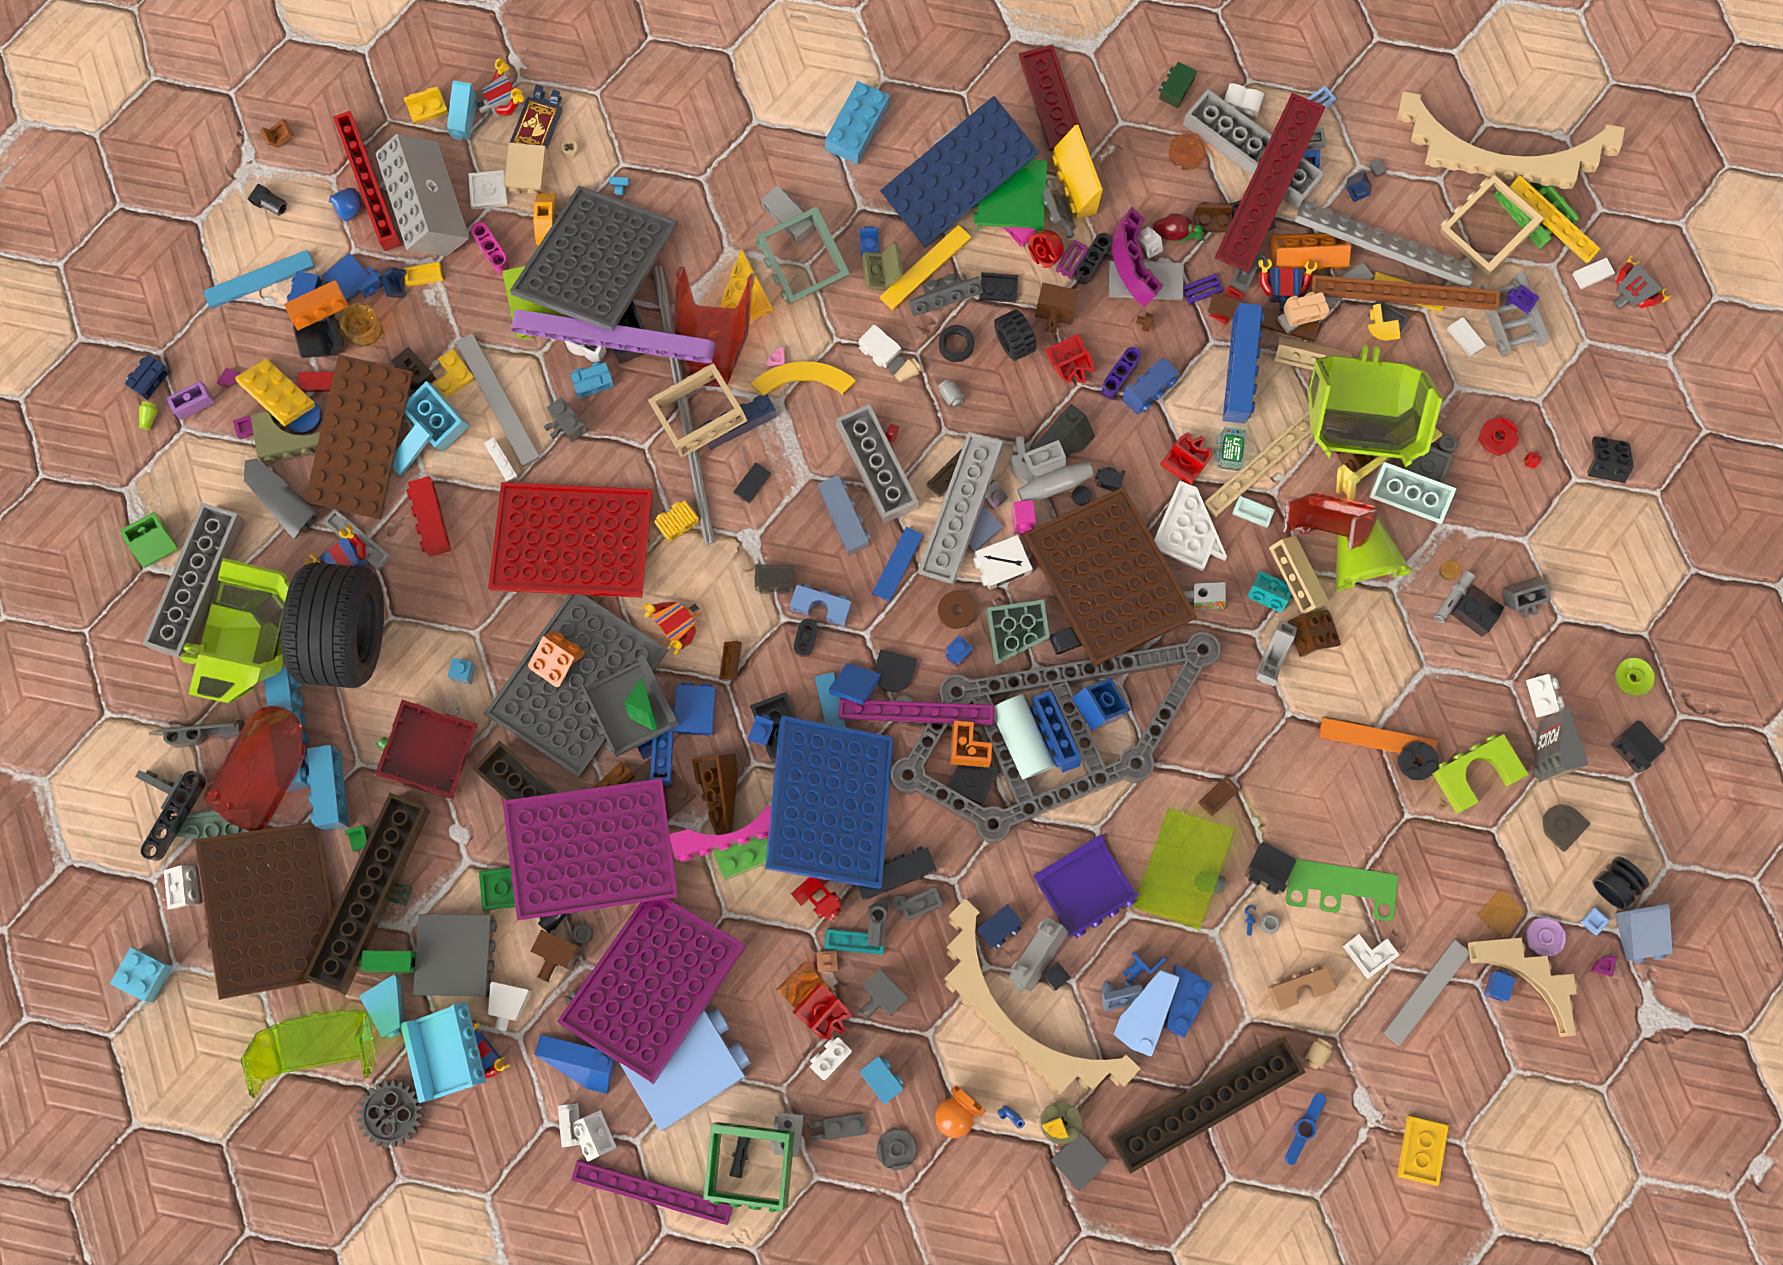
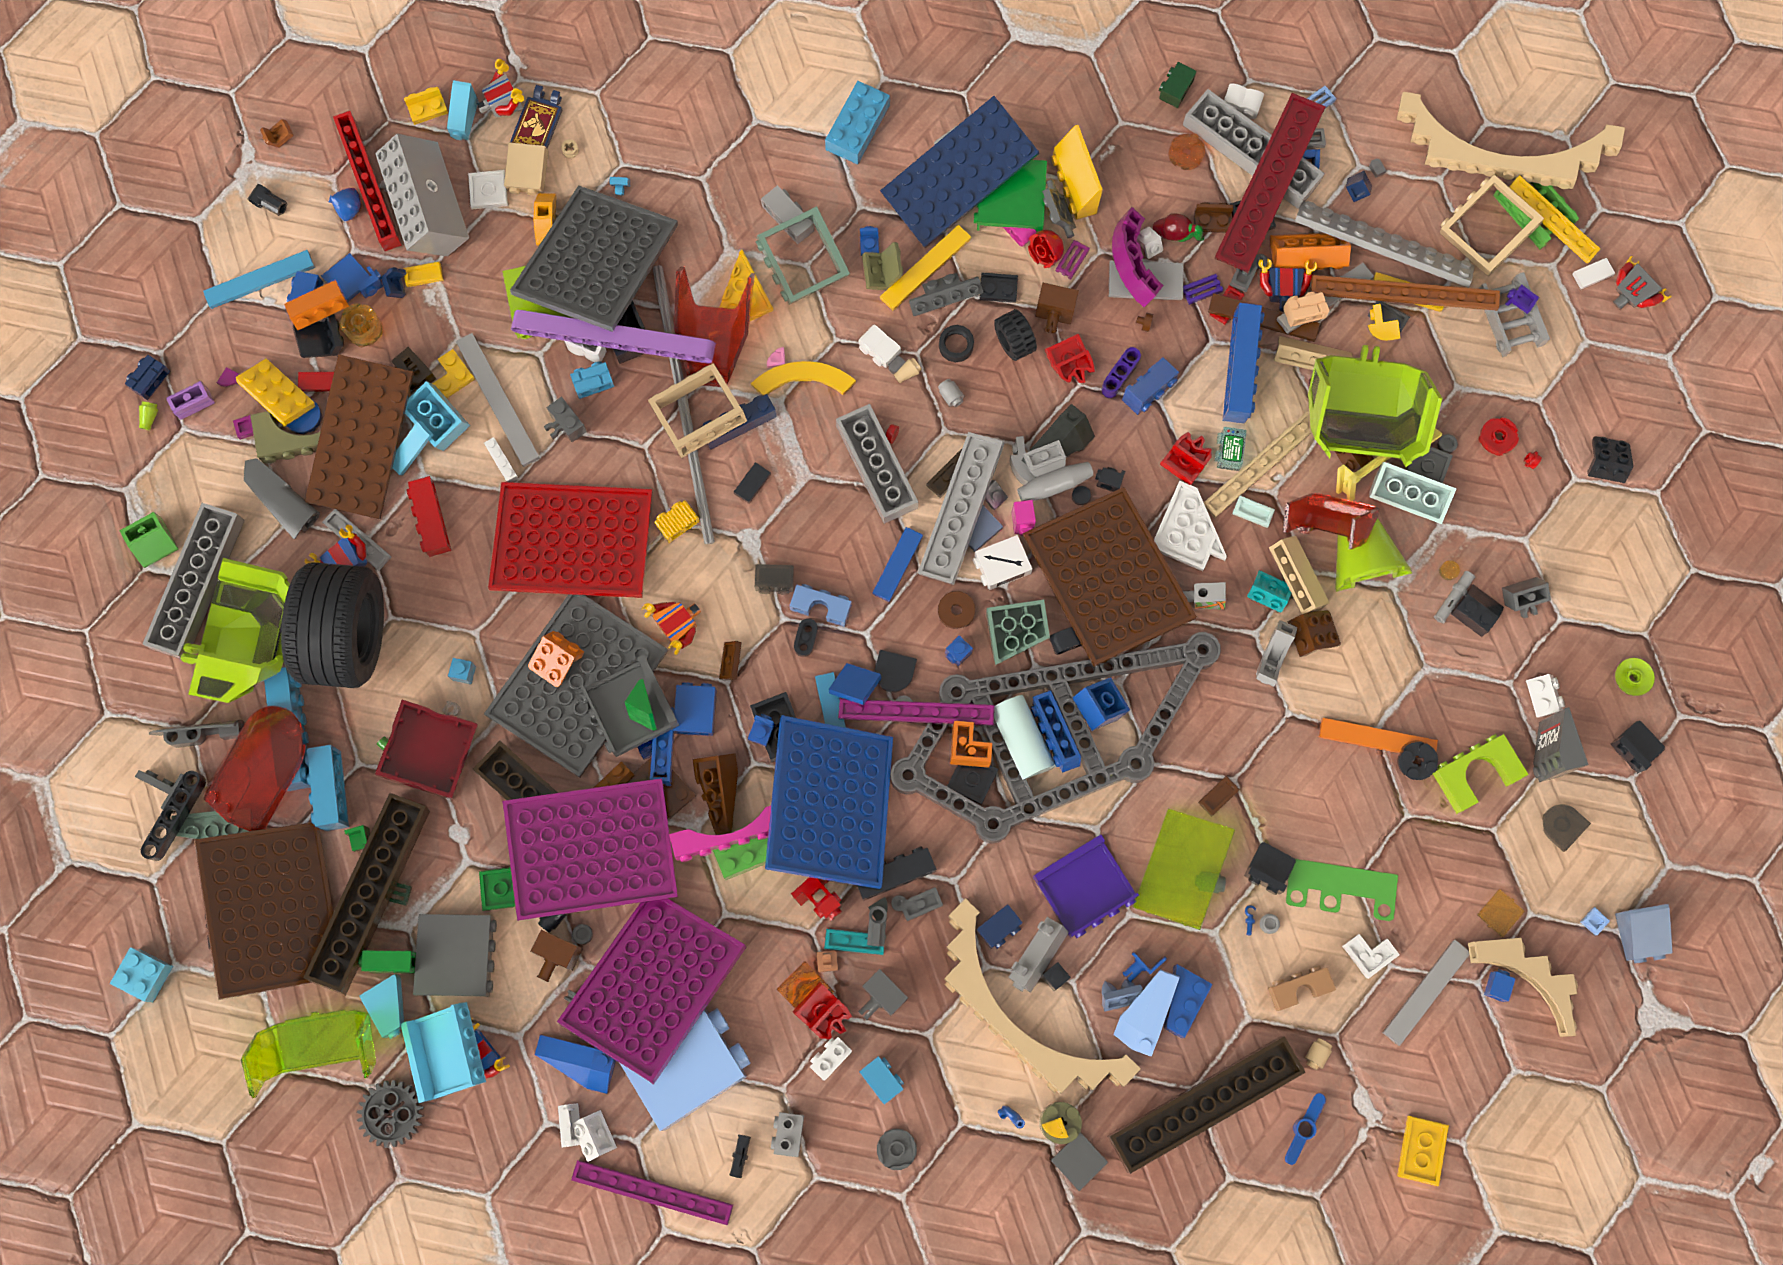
(181, 886): white bracket -> none
(486, 240): dark pink beam -> none
(506, 1003): white torso -> none
(736, 1199): green window -> none
(840, 1127): dark grey hinge -> none
(843, 514): sand blue brick -> none
(957, 1114): orange tile -> none
(1049, 93): dark red plate -> none
(1096, 251): black beam -> none
(1466, 337): white tile -> none
(1545, 937): lavender tile -> none
(1604, 966): magenta tile -> none
(1620, 883): black wheel -> none

